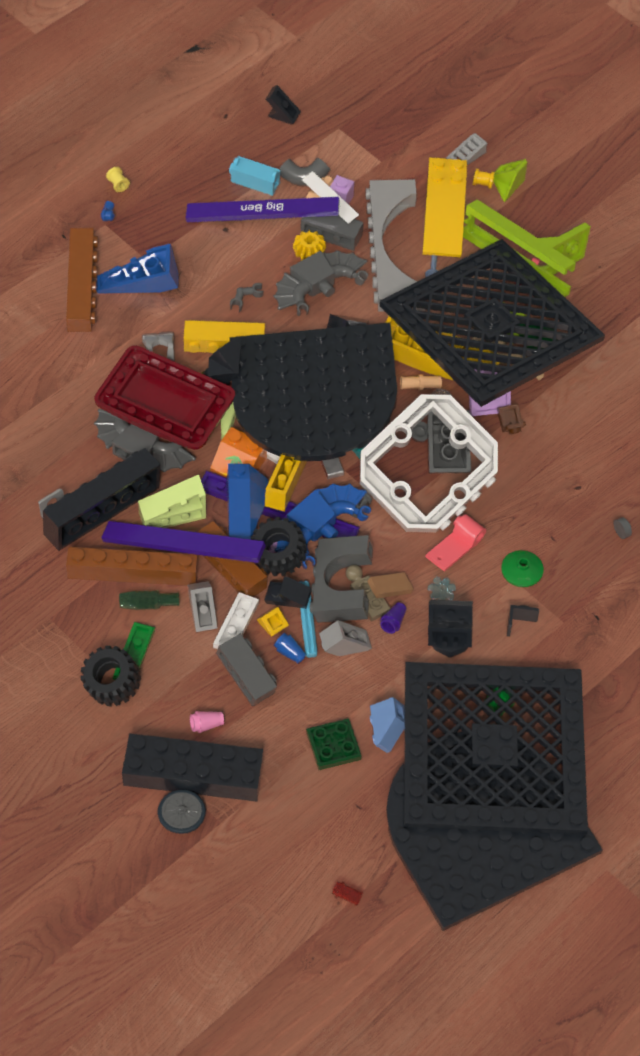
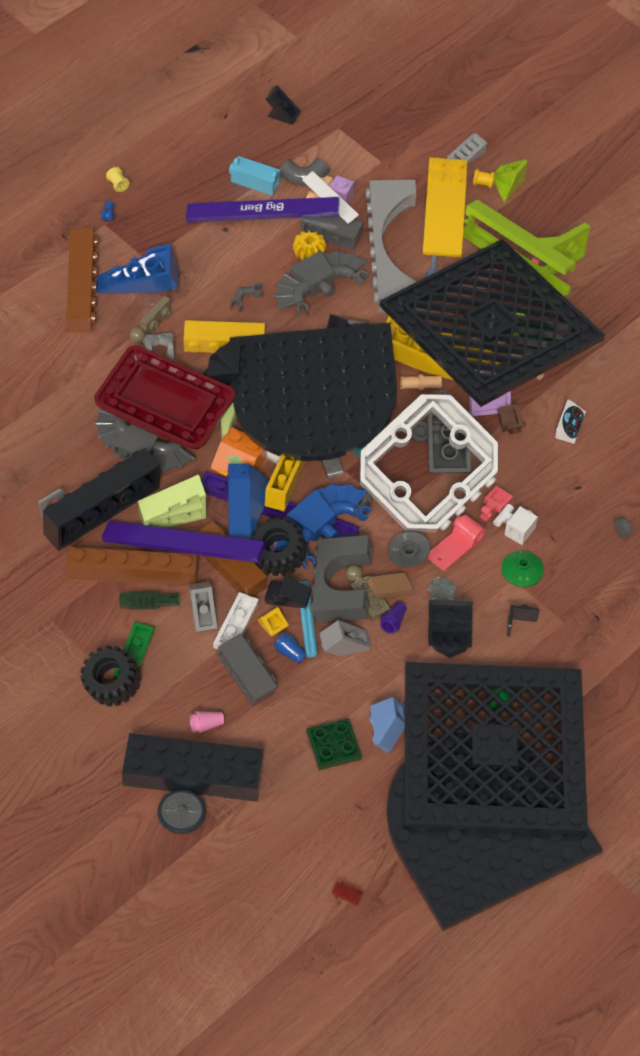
(151, 320): none -> dark tan plate
(407, 543): none -> dark grey dish
(495, 501): none -> coral plate
(518, 525): none -> white brick
(570, 422): none -> slope

